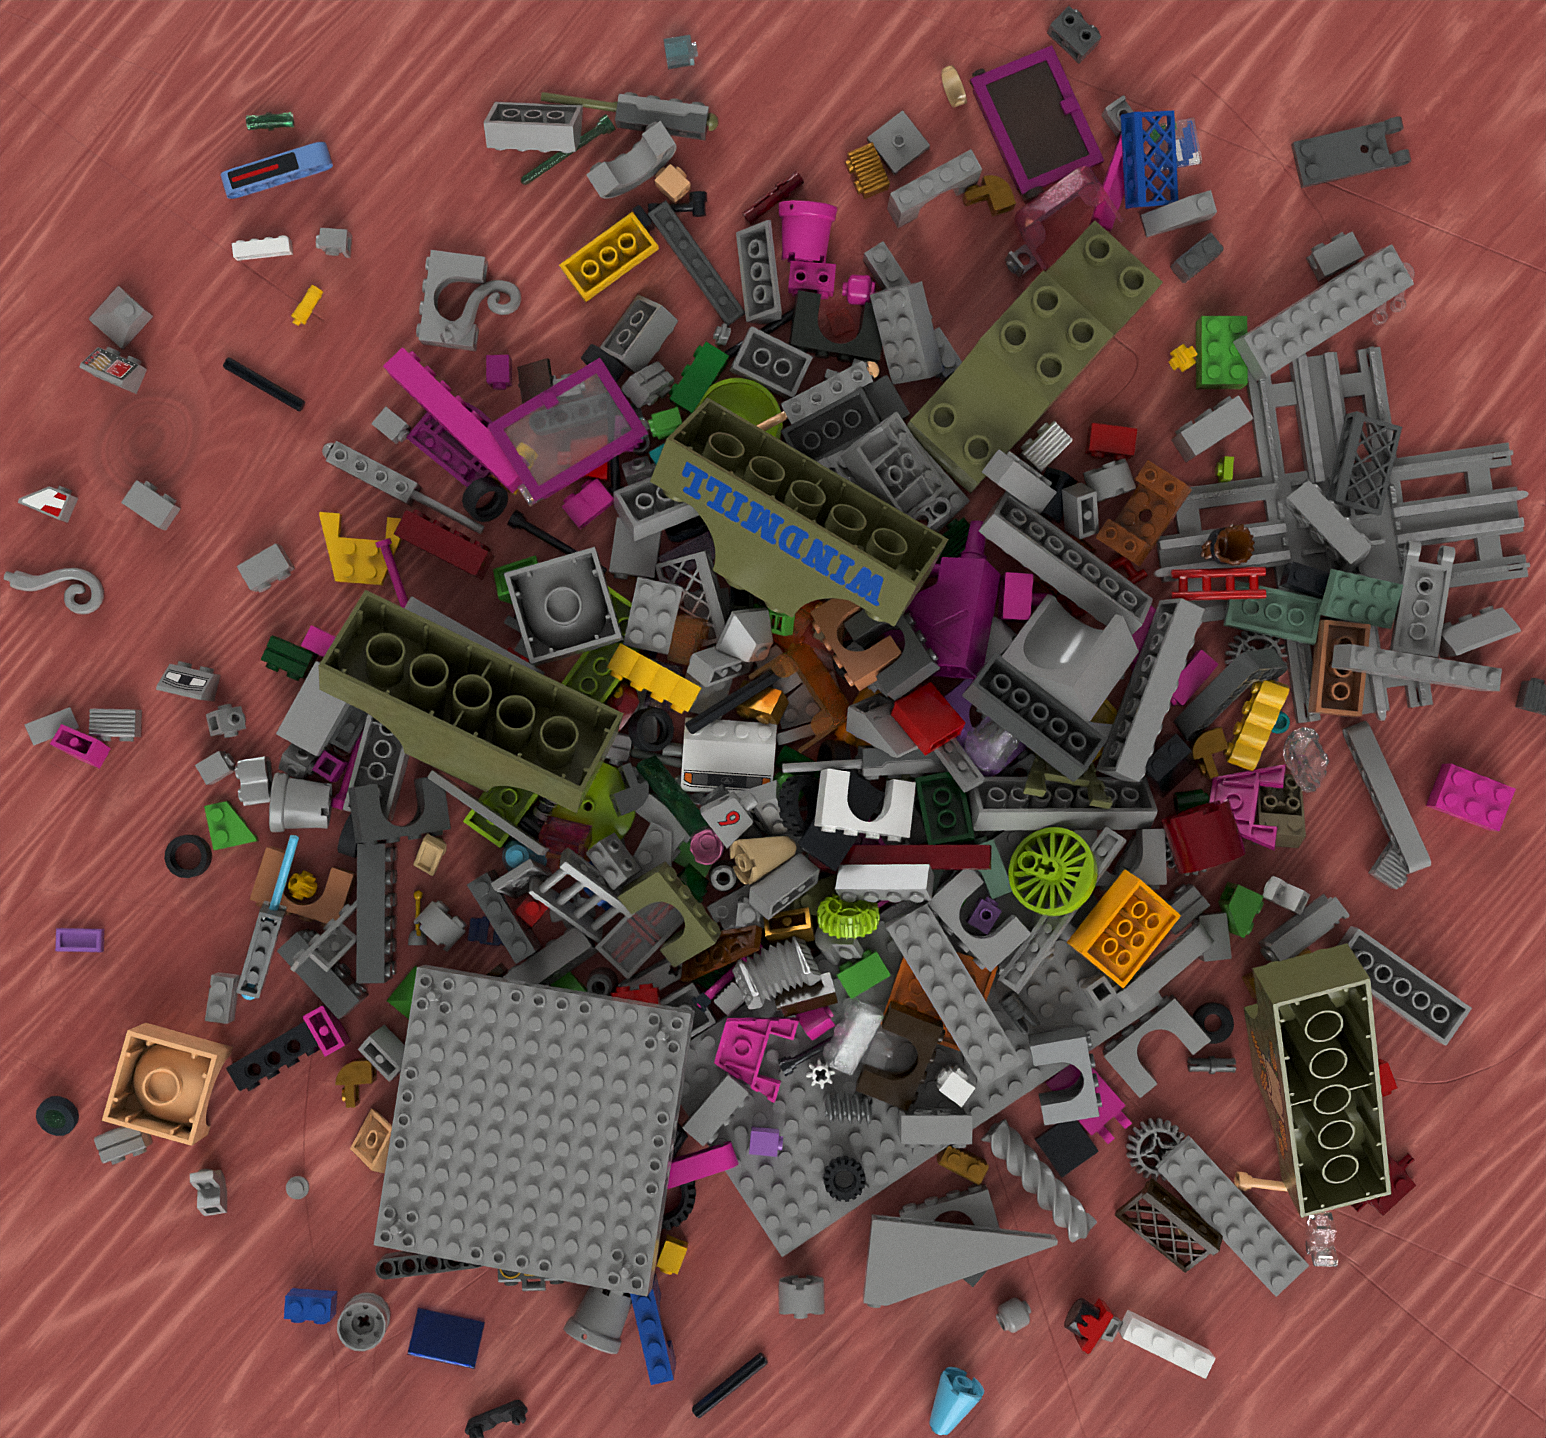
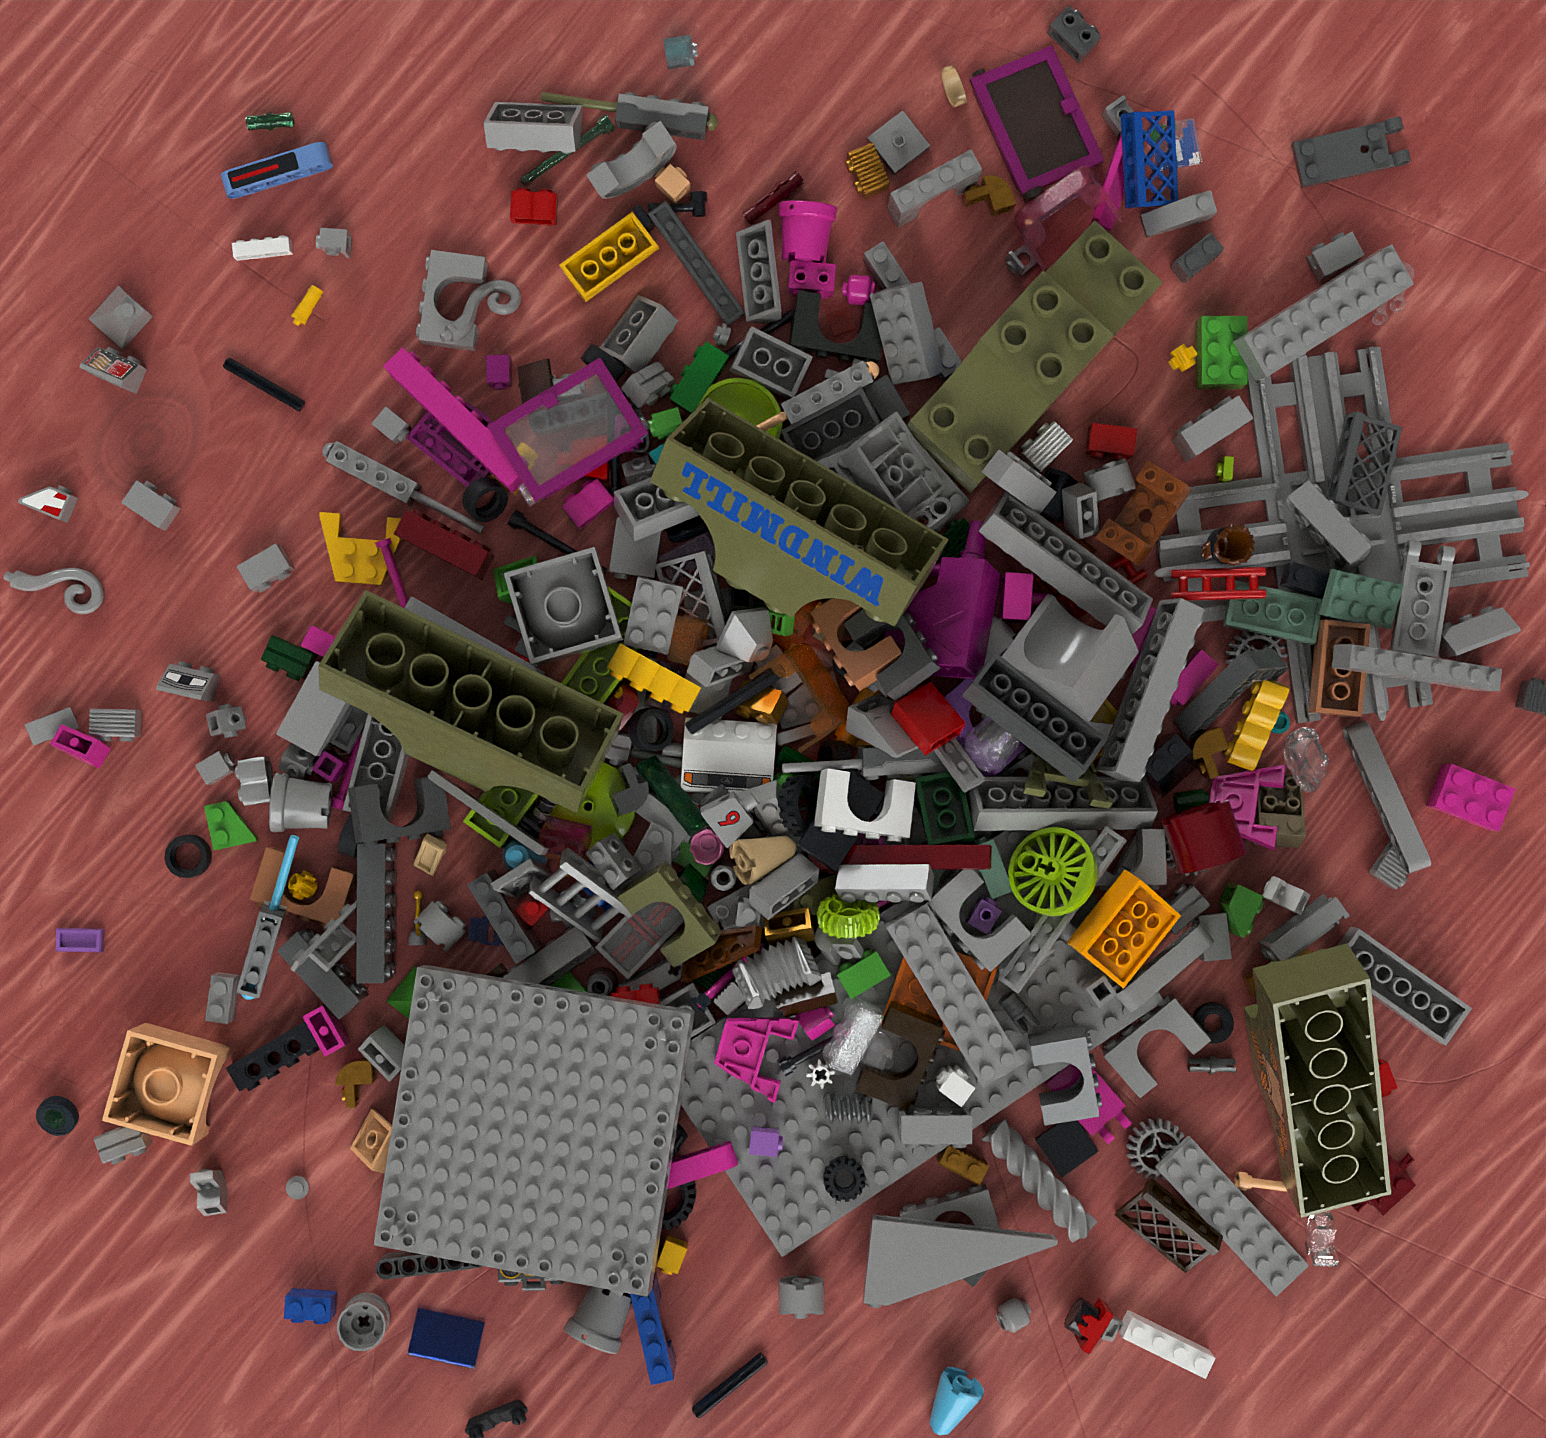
(533, 207): none -> red brick
(716, 1109): light grey brick -> none

